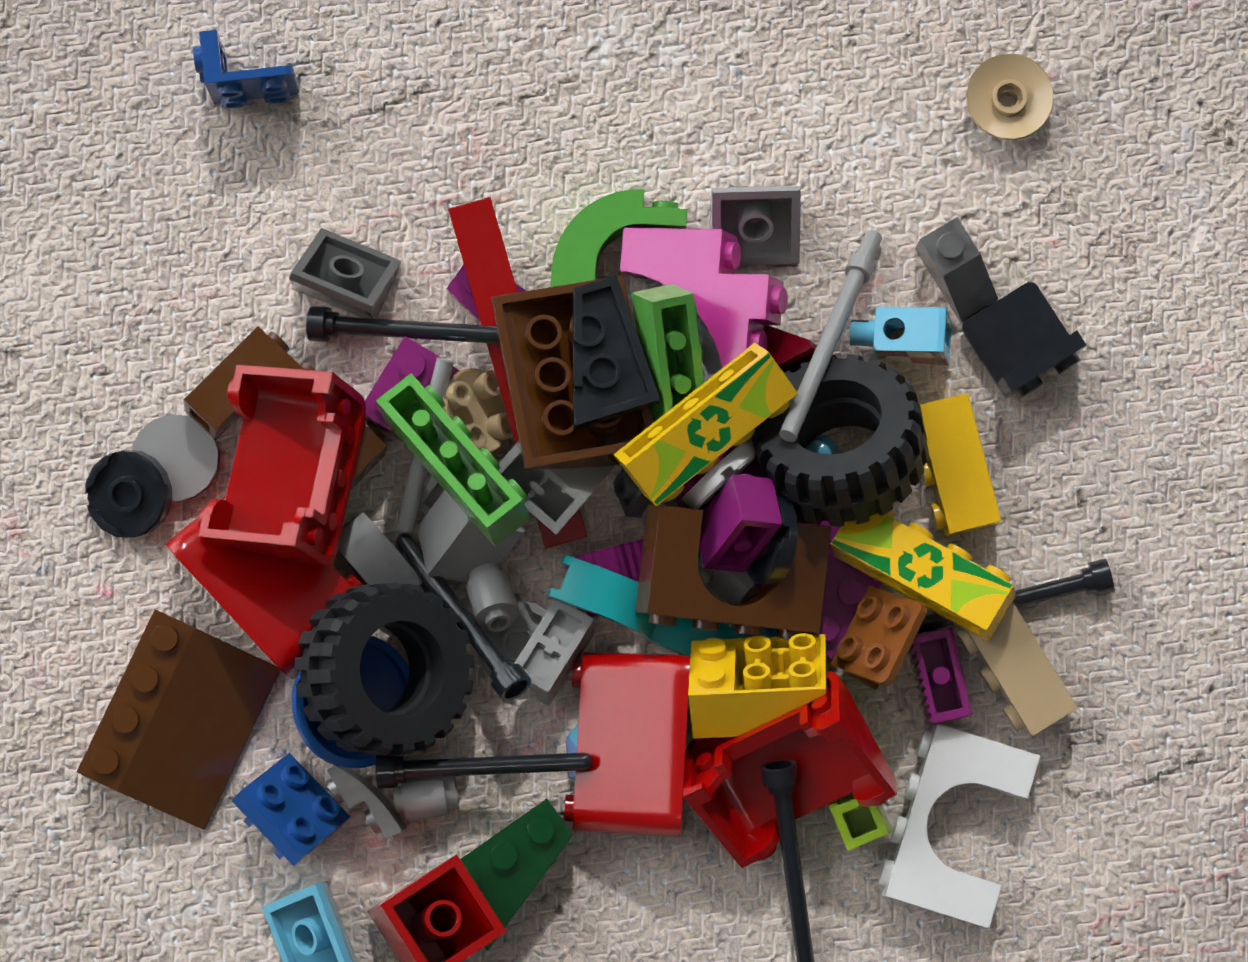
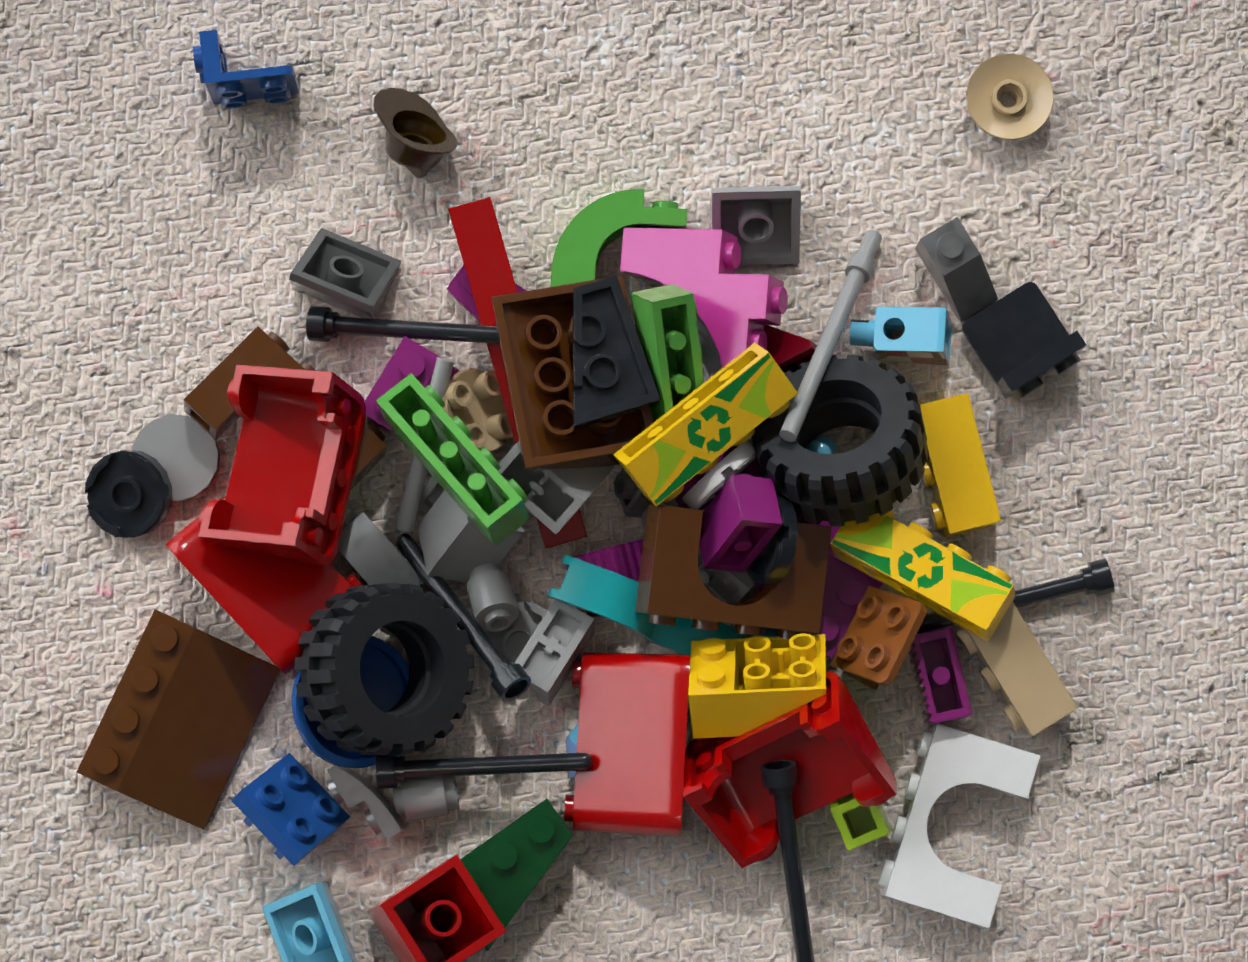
(414, 130): none -> dark brown piece

